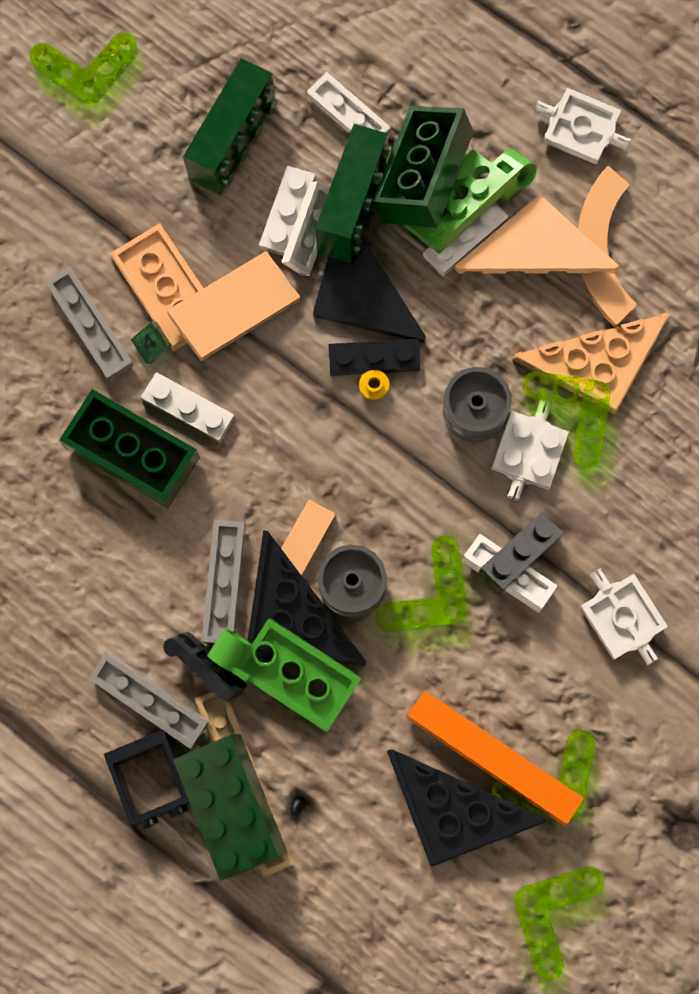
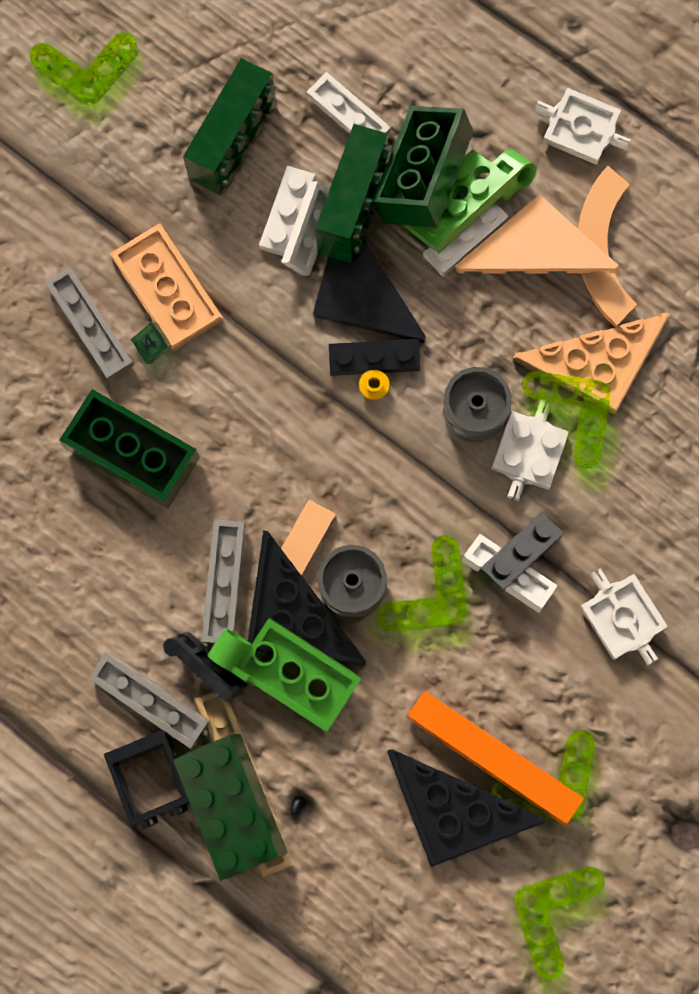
(187, 407): white plate -> none
(233, 306): light nougat tile -> none

